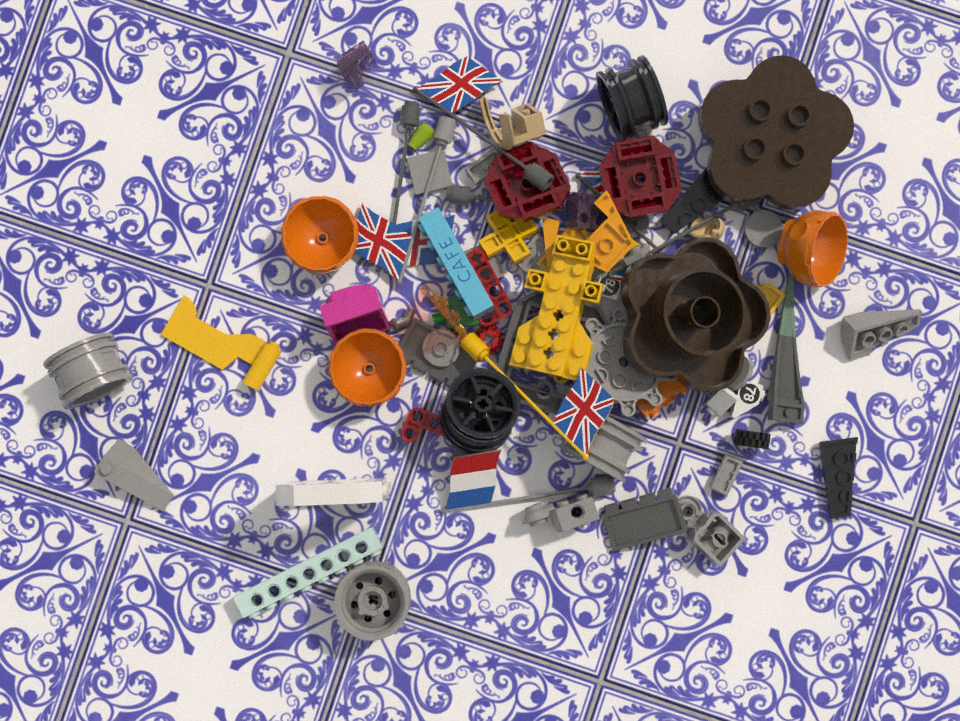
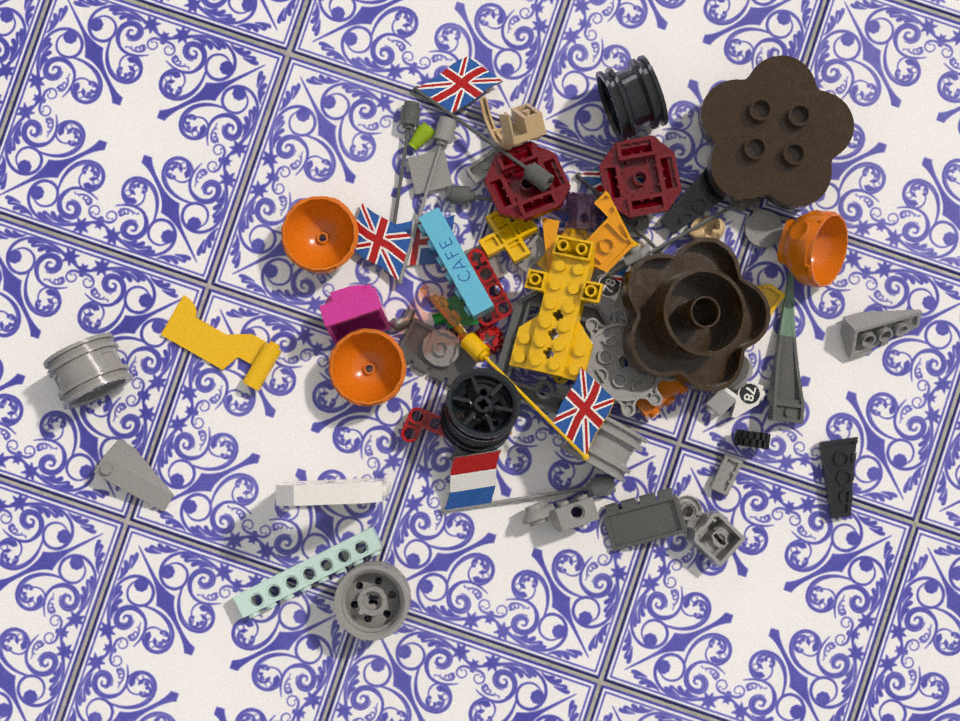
(353, 61): clear purple hips -> none

